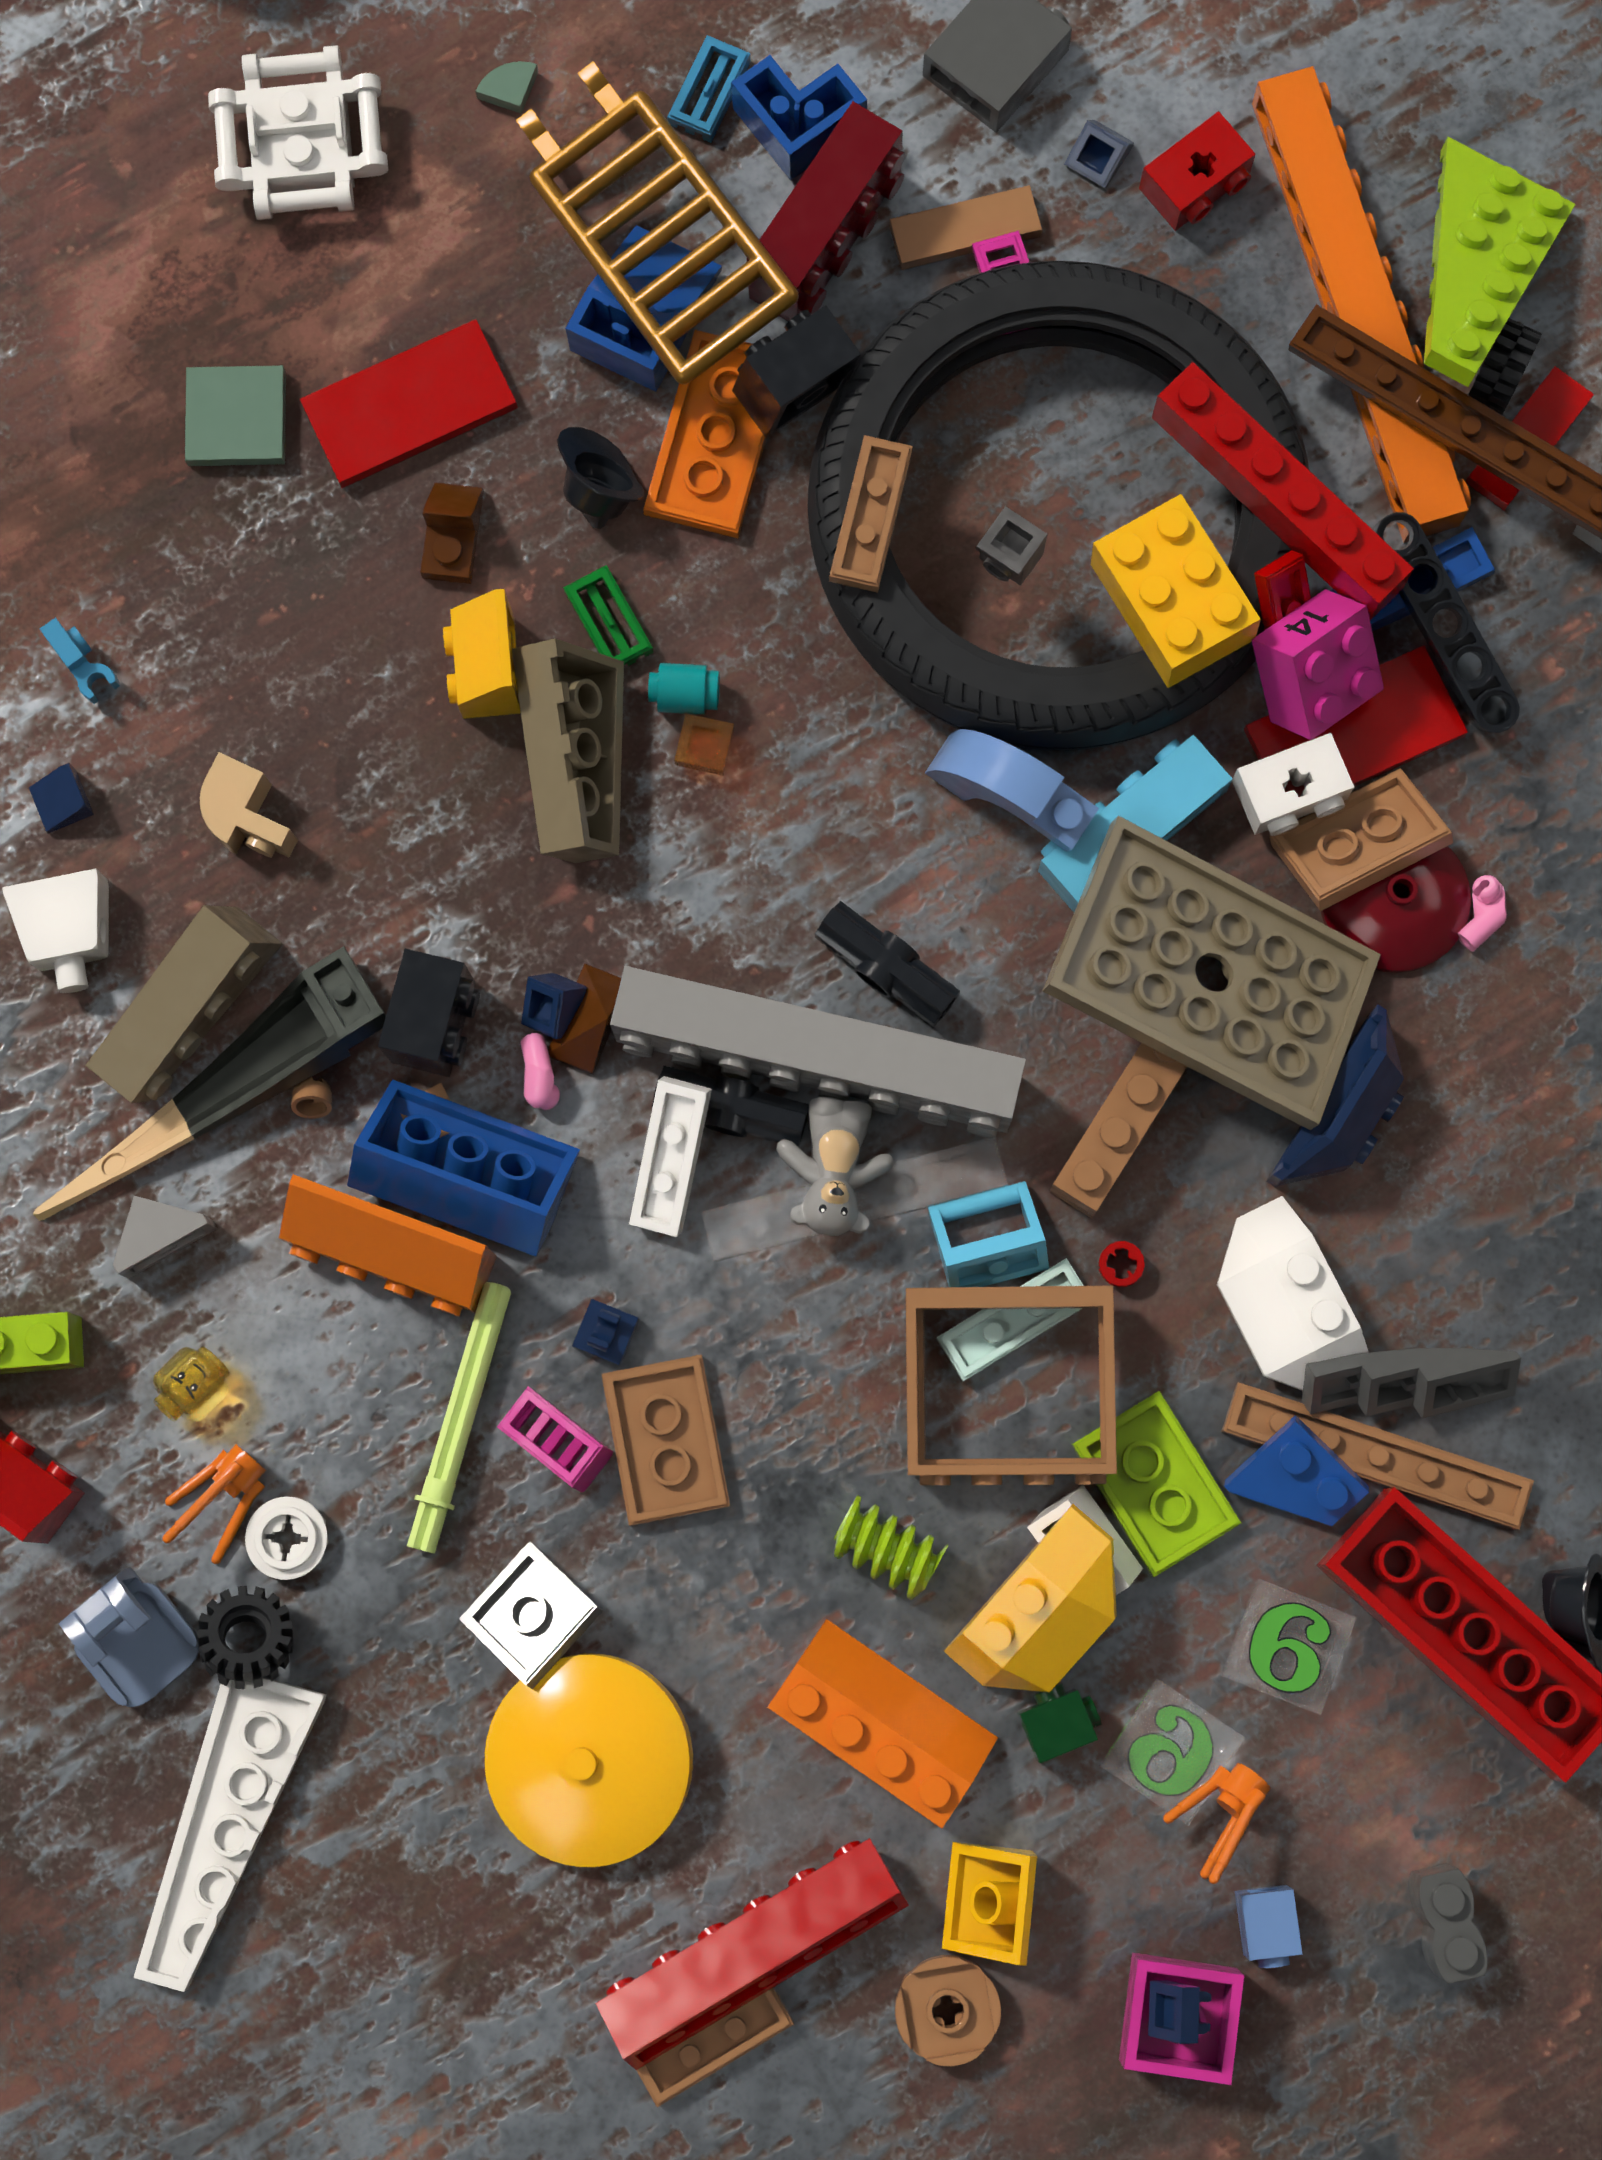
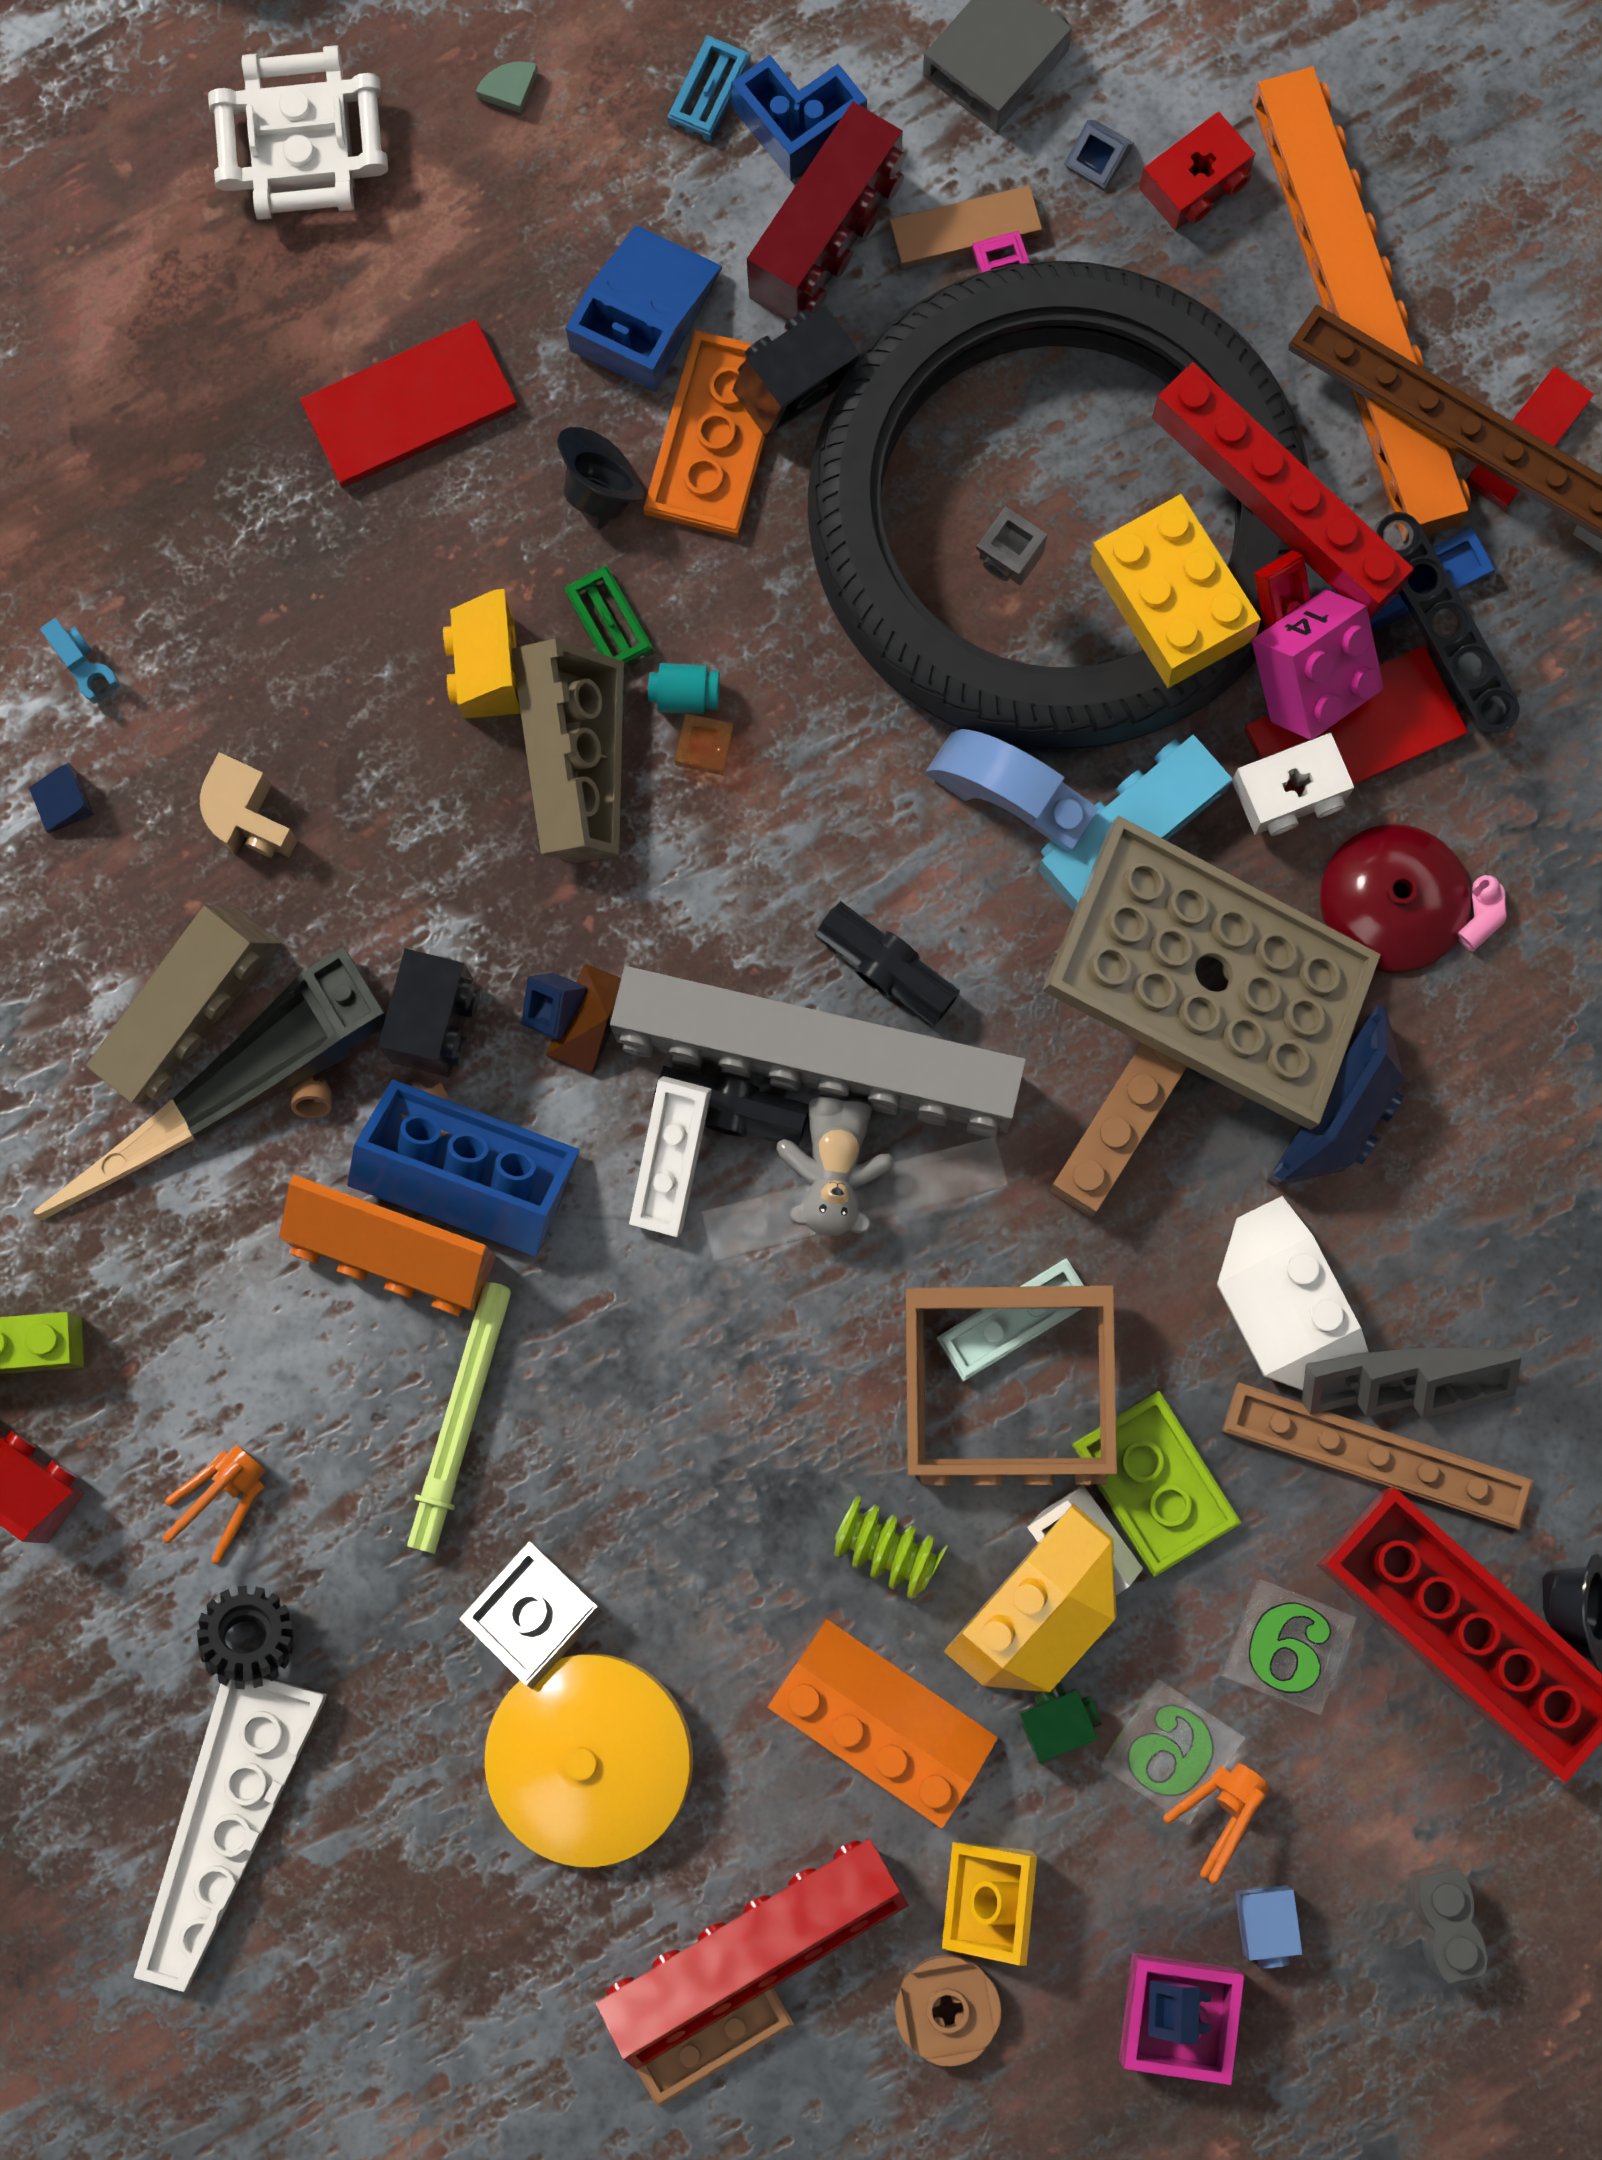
(62, 924): white torso -> none
(131, 1639): sand blue piece -> none
(155, 1233): light grey slope -> none
(190, 1384): clear yellow head -> none
(235, 415): sand green tile -> none
(269, 1555): white gear -> none
(451, 532): reddish brown slope -> none
(538, 1073): bright pink arm -> none
(590, 1463): dark pink slope -> none
(605, 1332): dark blue tile -> none
(665, 1440): medium nougat tile -> none
(709, 199): pearl gold bar -> none
(871, 513): medium nougat tile -> none
(995, 1257): medium azure tile -> none
(1133, 1254): red bush -> none
(1299, 1476): blue wing -> none
(1364, 842): medium nougat tile -> none
(1485, 252): lime wing -> none
(1504, 366): black tyre -> none

